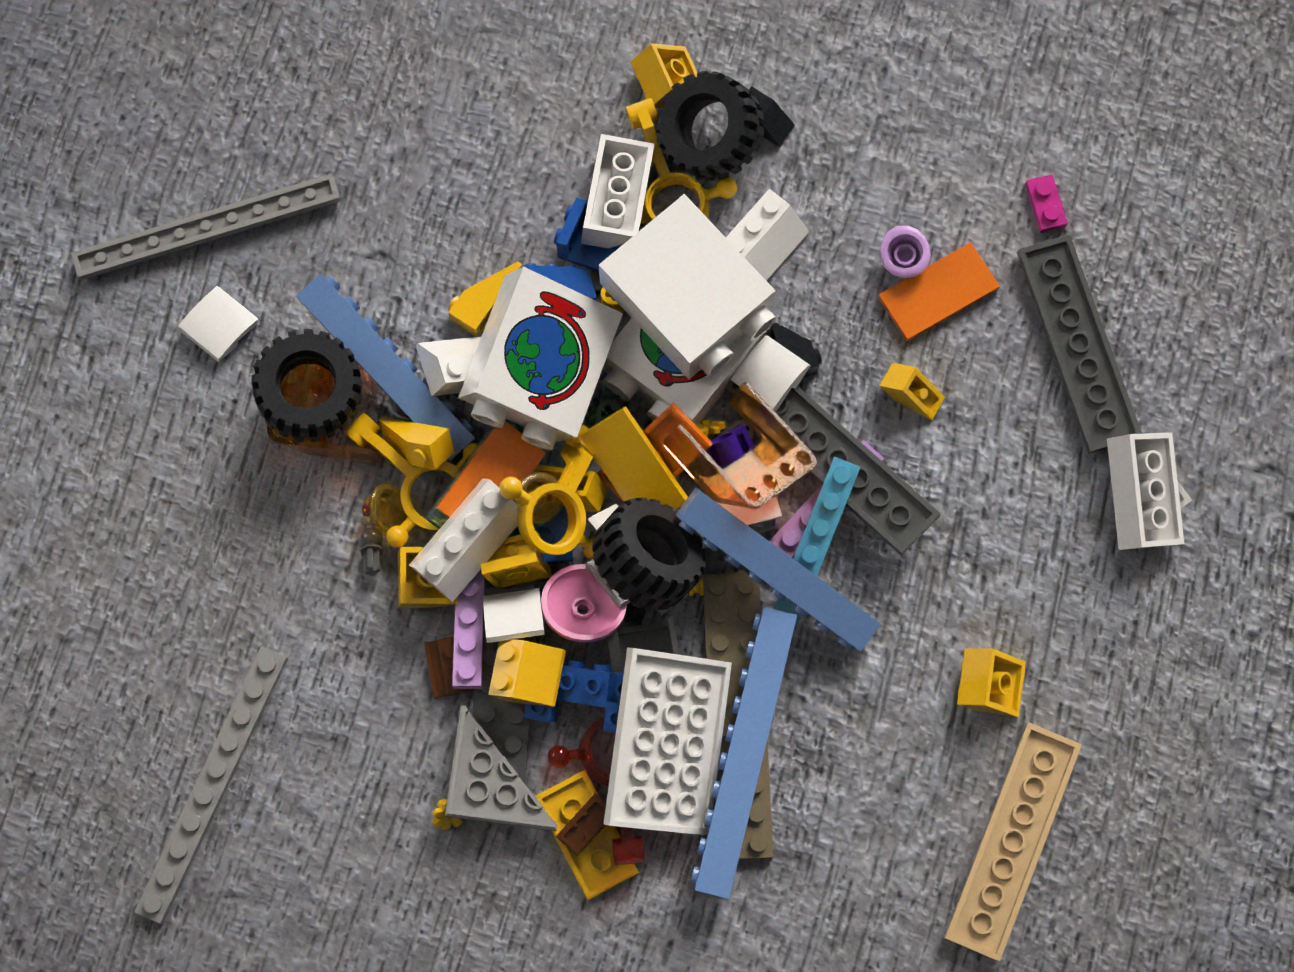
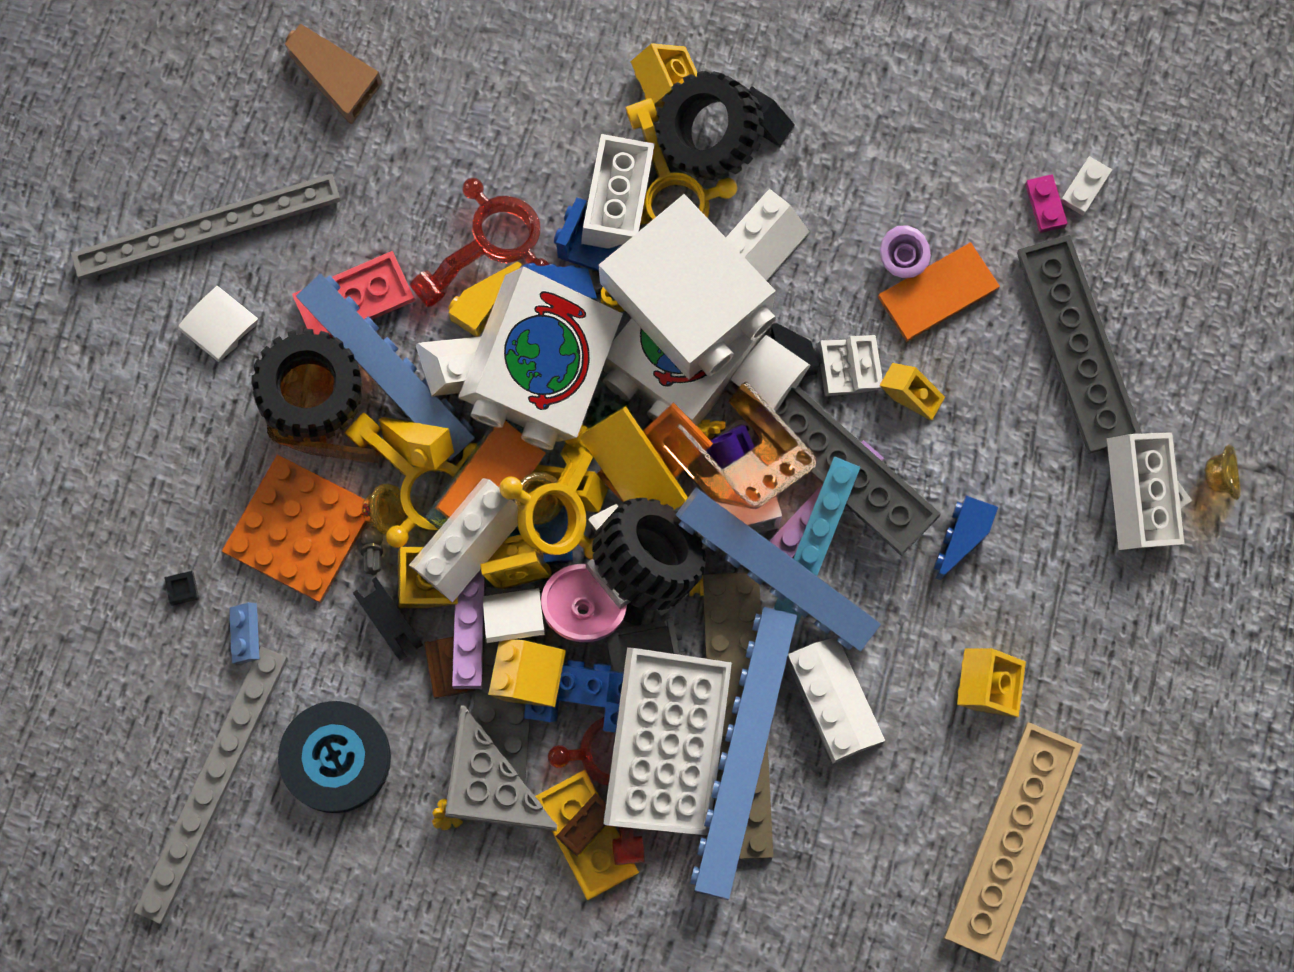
(181, 588): none -> black tile
(244, 633): none -> medium blue plate
(297, 529): none -> orange plate
(304, 774): none -> black wheel
(336, 73): none -> medium nougat slope
(374, 286): none -> coral plate
(387, 618): none -> black piece
(431, 287): none -> clear red piece
(834, 699): none -> white slope
(850, 365): none -> white slope
(971, 527): none -> blue slope
(1086, 185): none -> white plate
(1223, 473): none -> clear yellow hat

